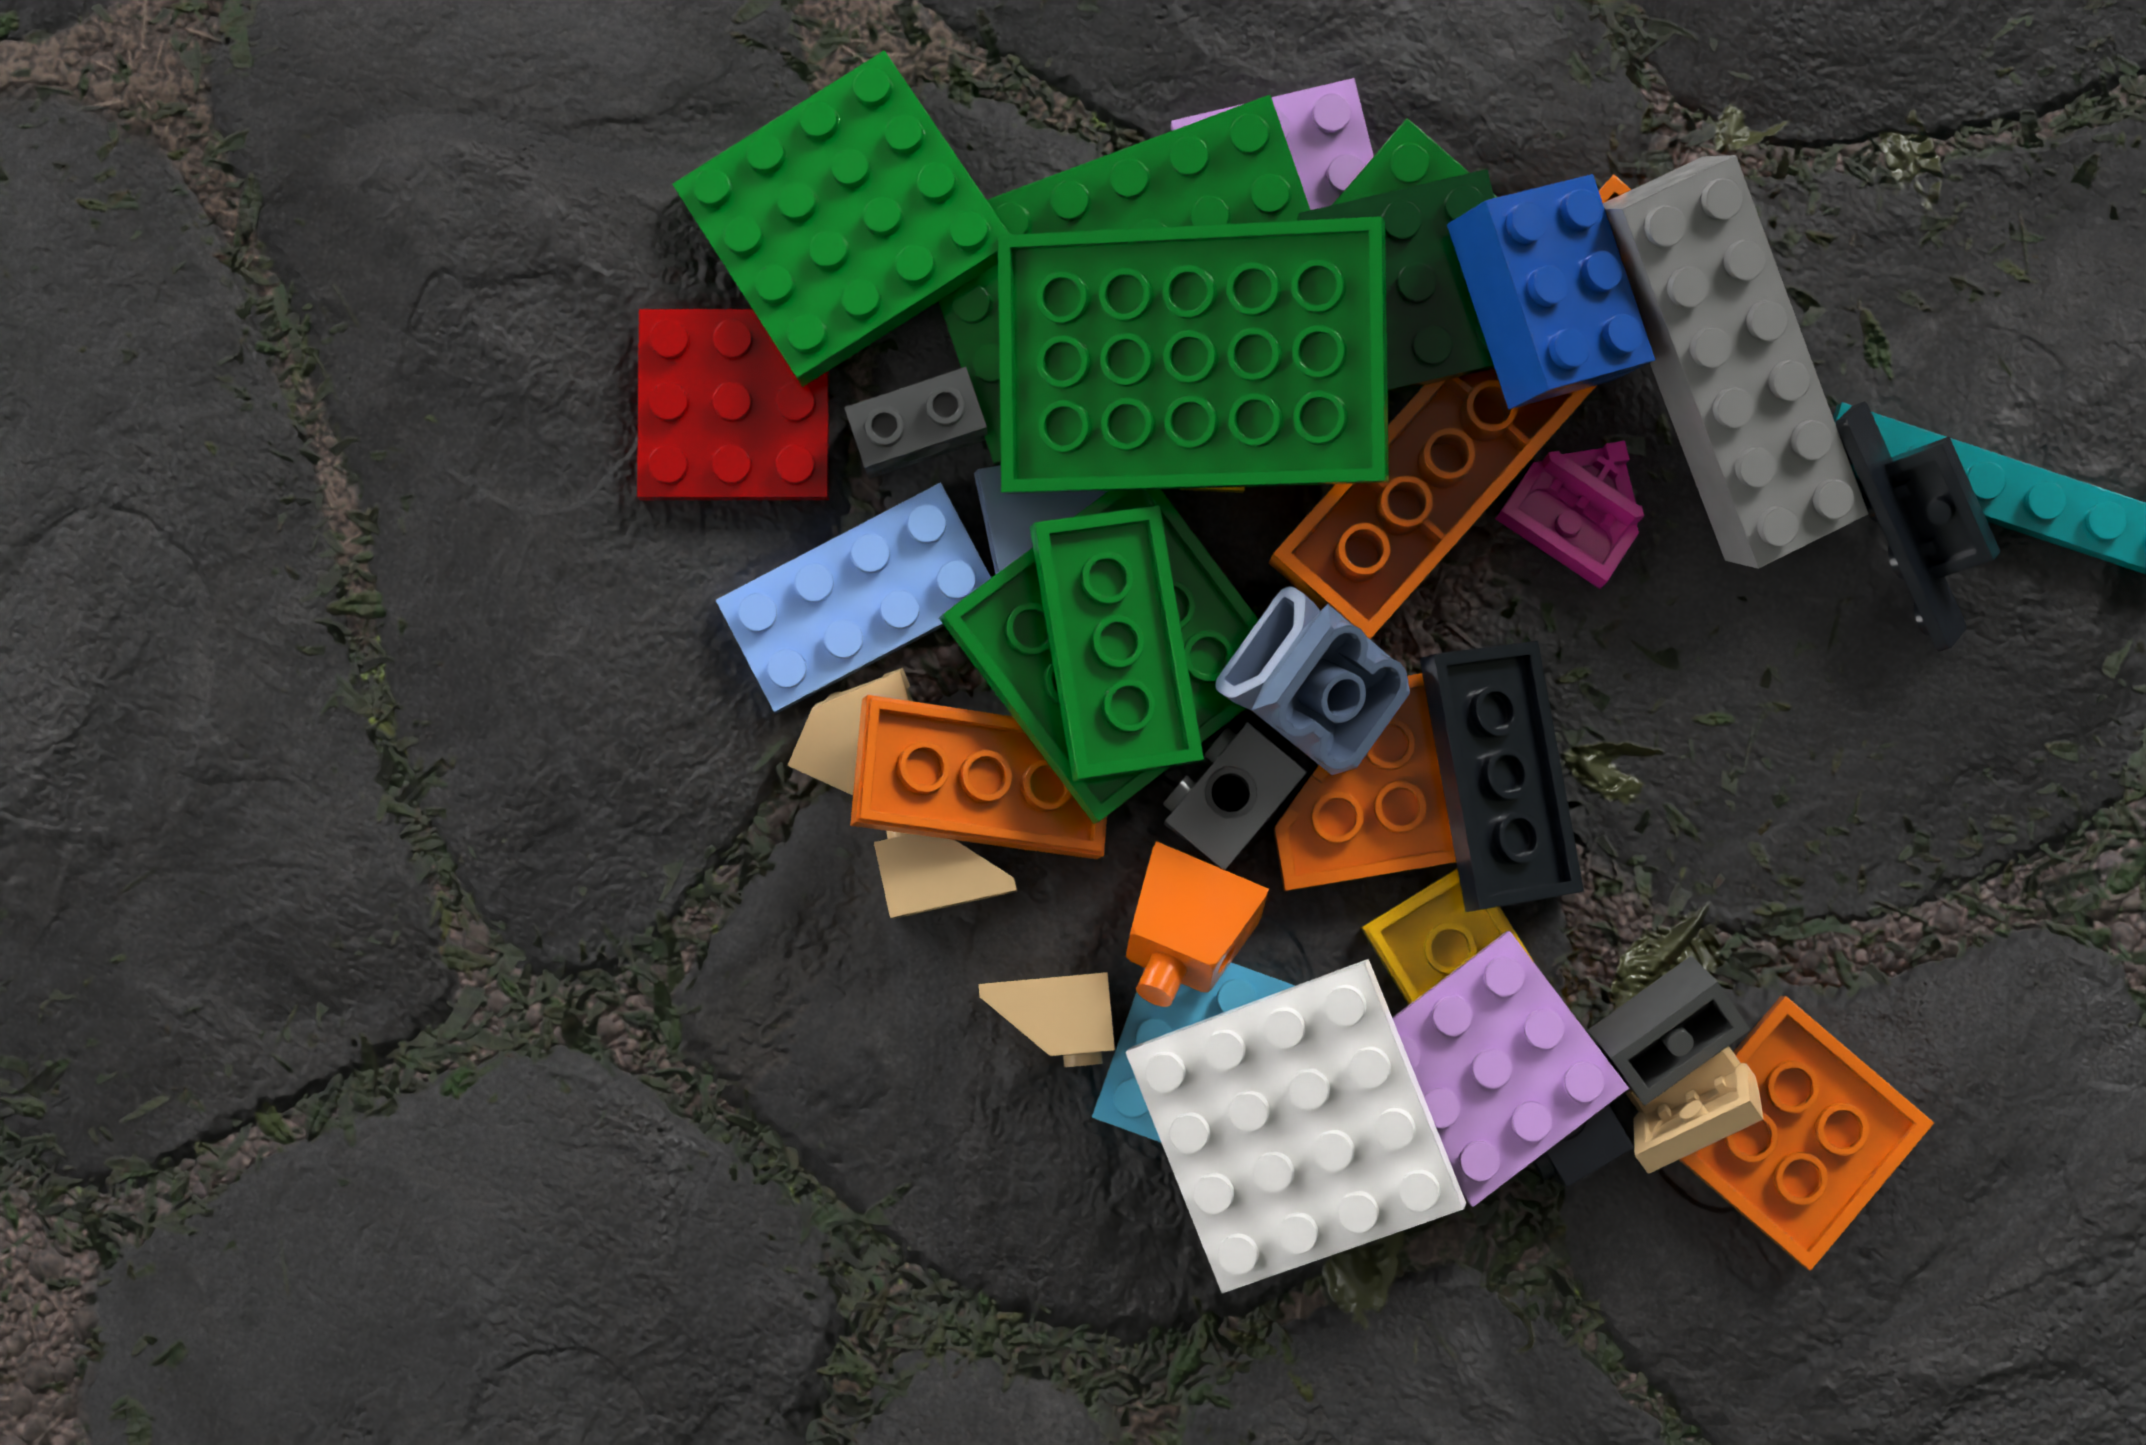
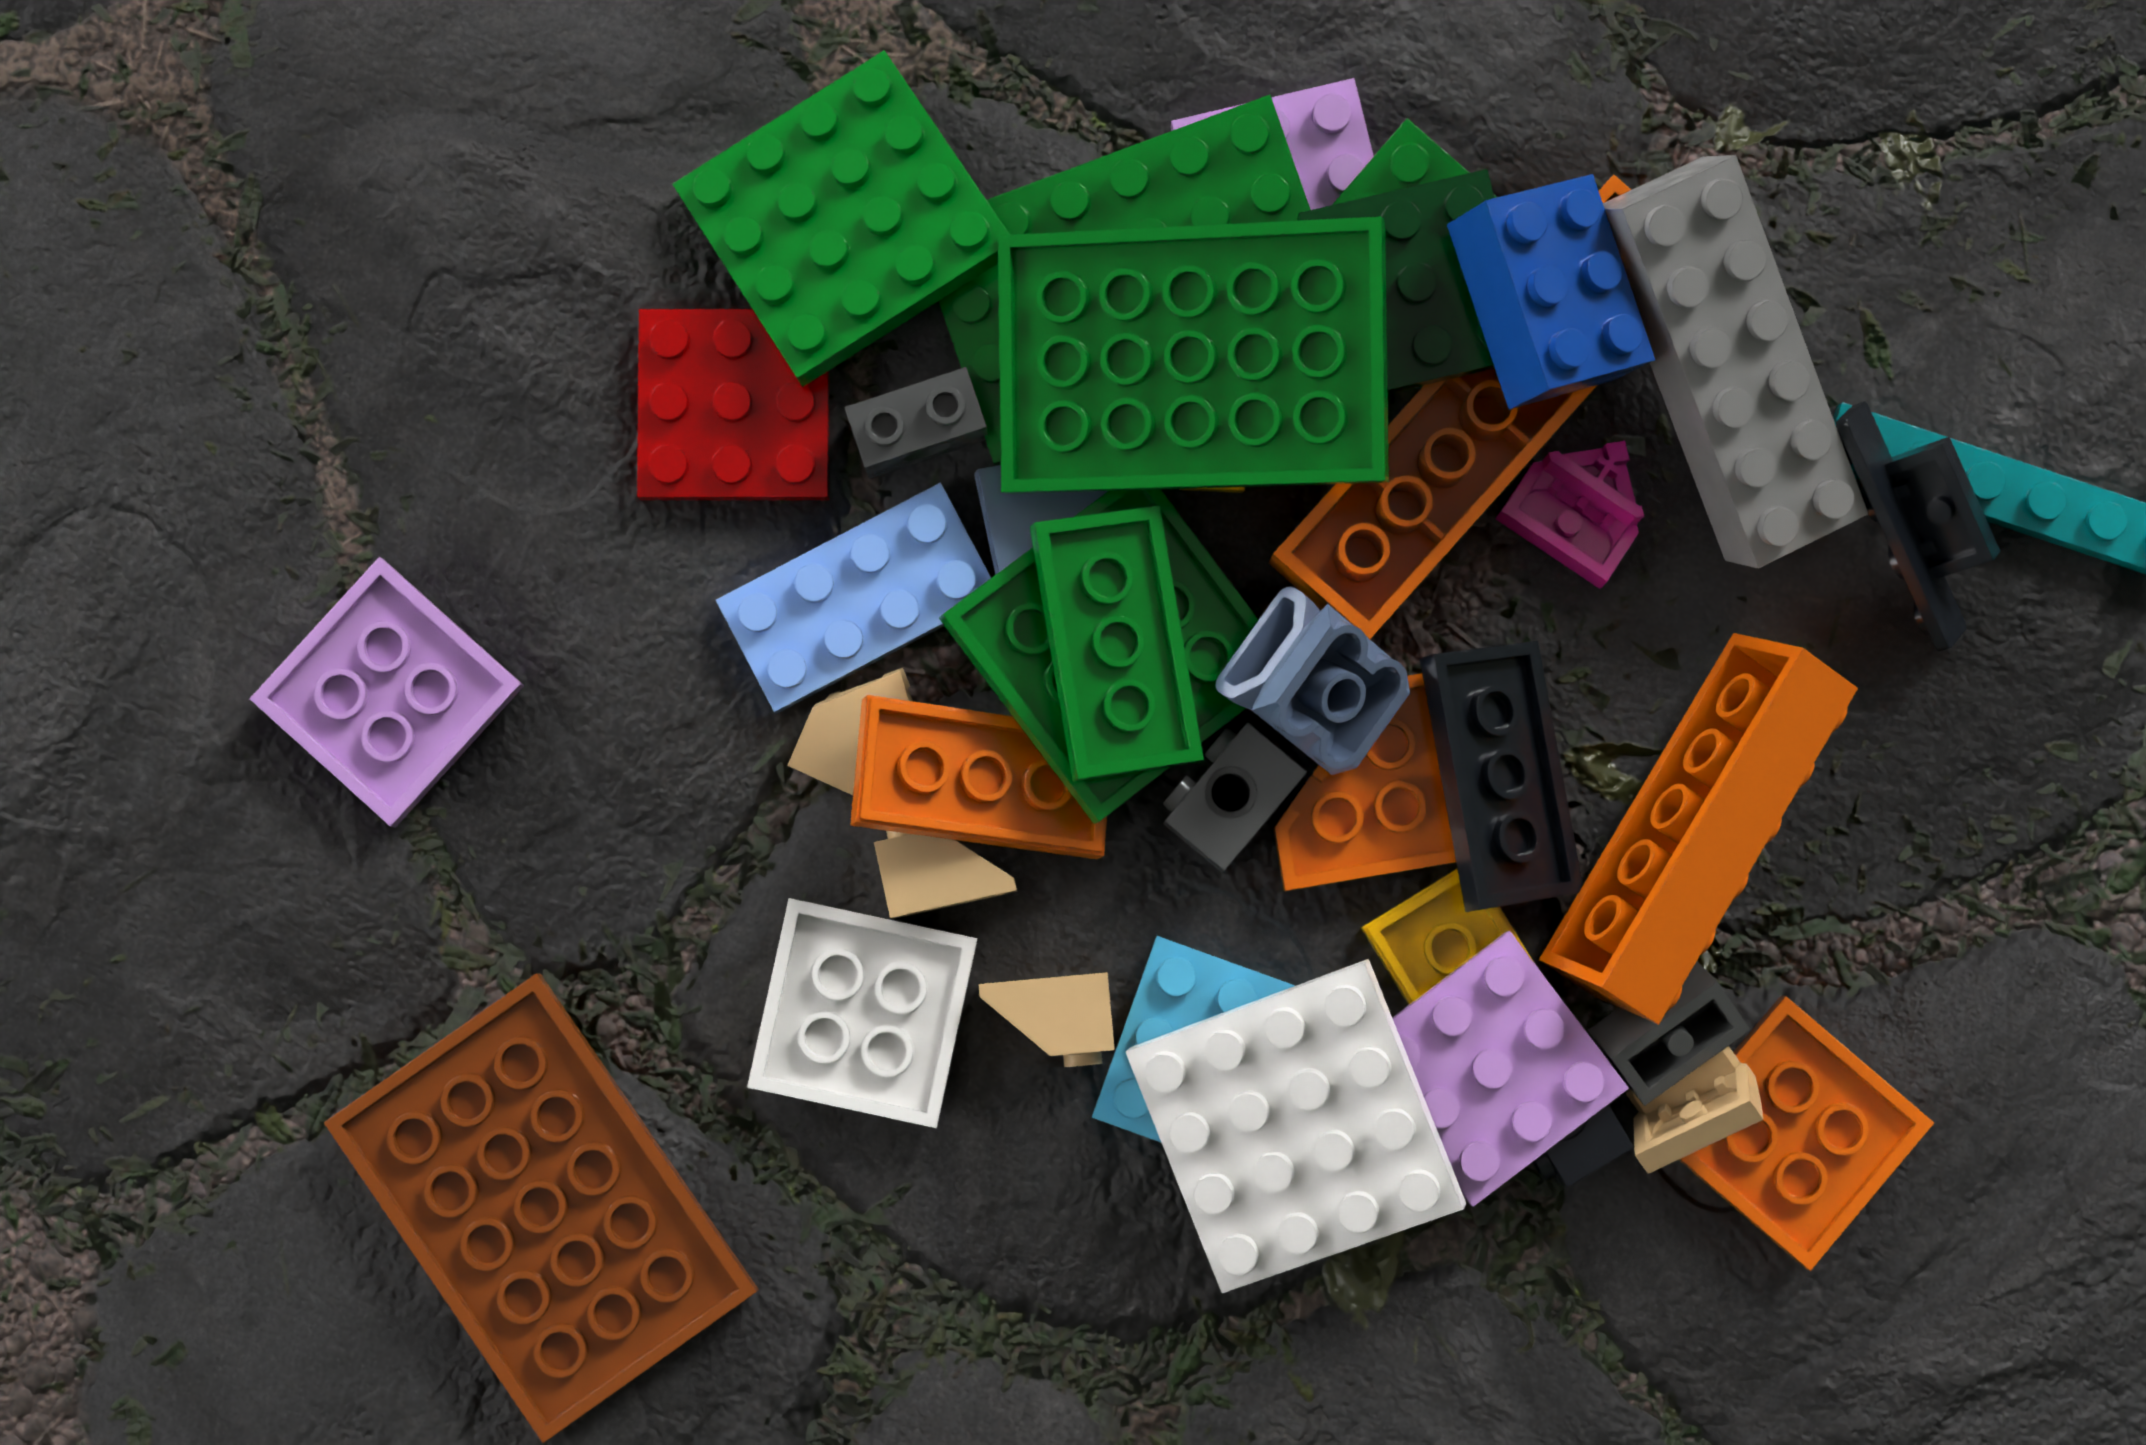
(386, 692): none -> lavender plate
(541, 1207): none -> dark orange plate
(862, 1013): none -> white plate
(1189, 923): orange torso -> none
(1699, 825): none -> orange brick

